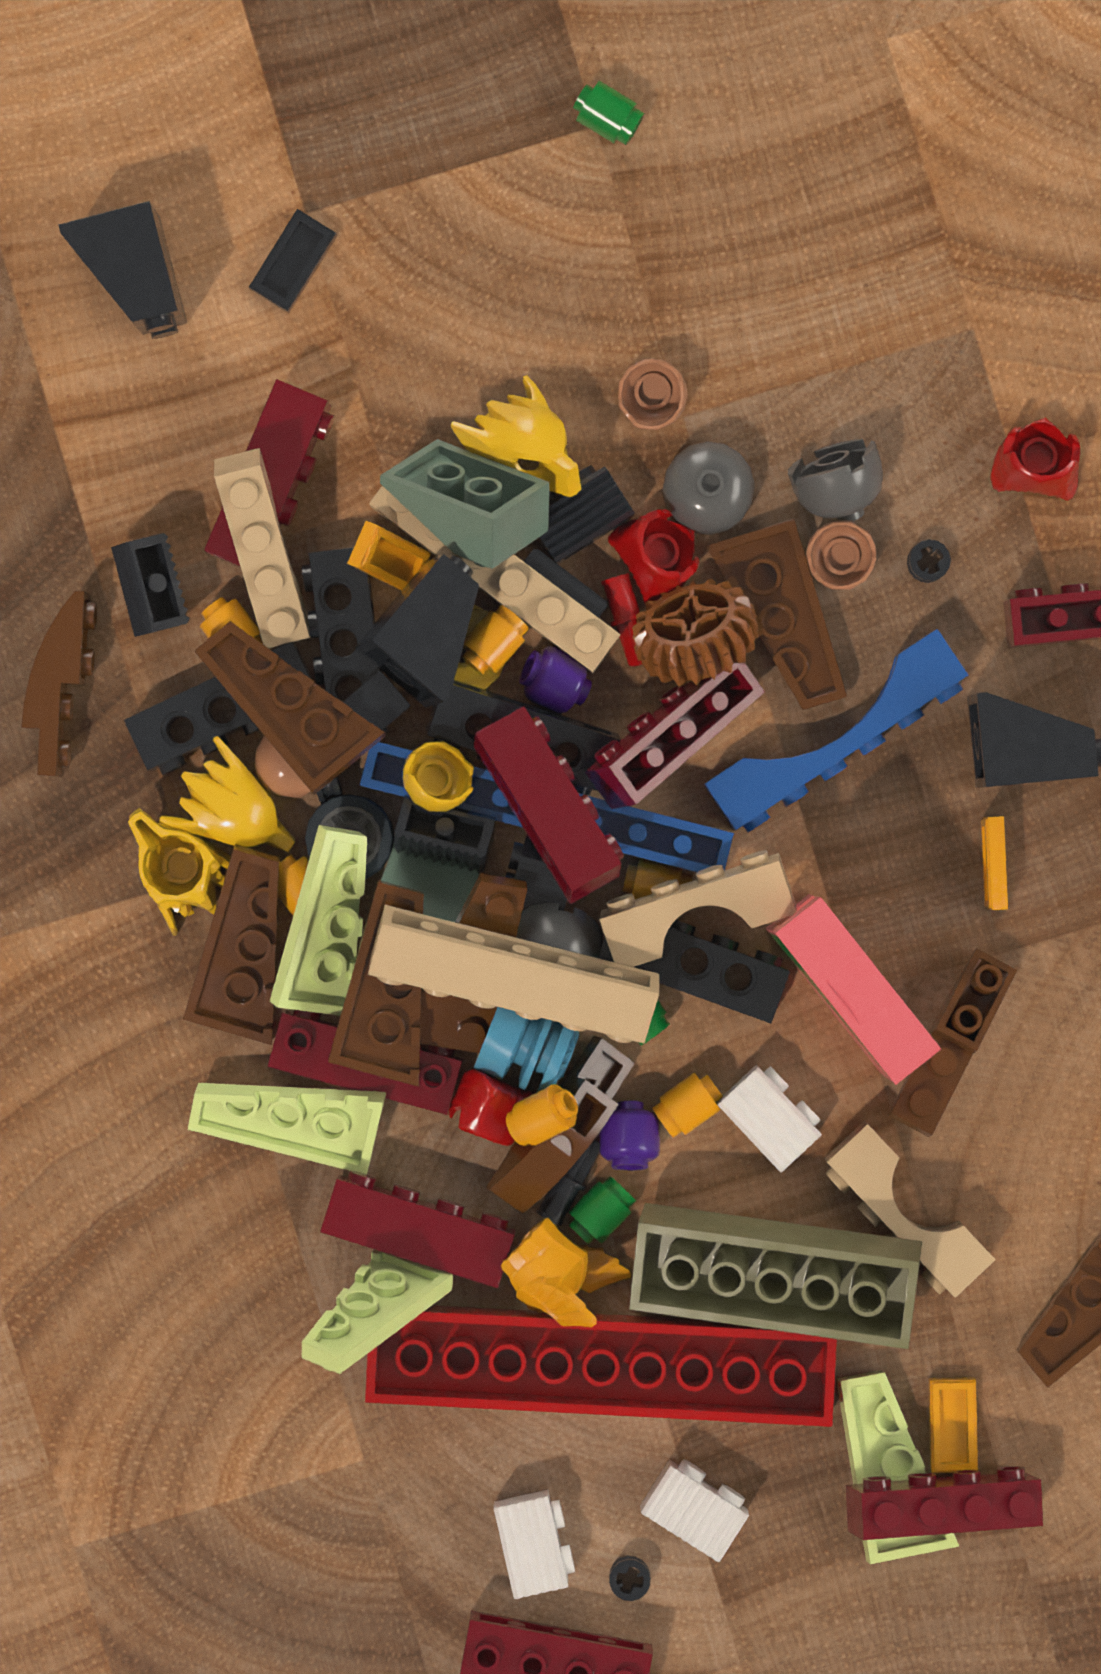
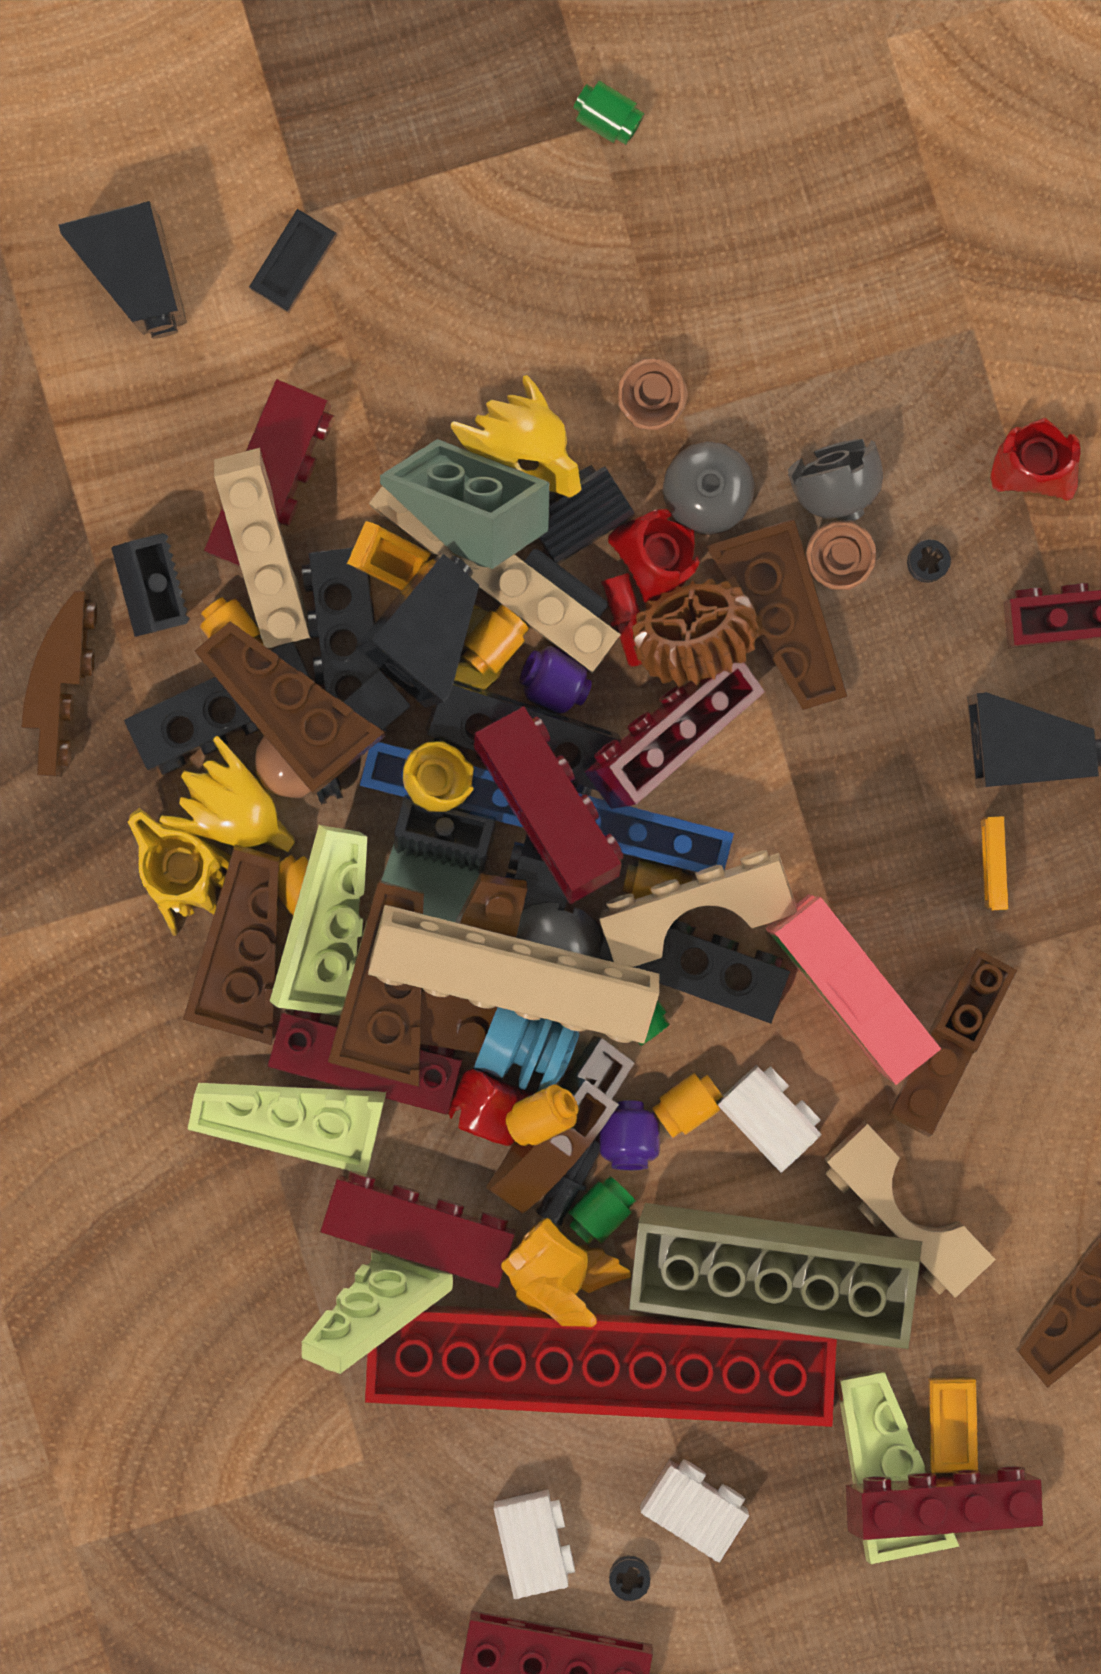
(359, 815): wheel -> none
(916, 677): blue arch -> none

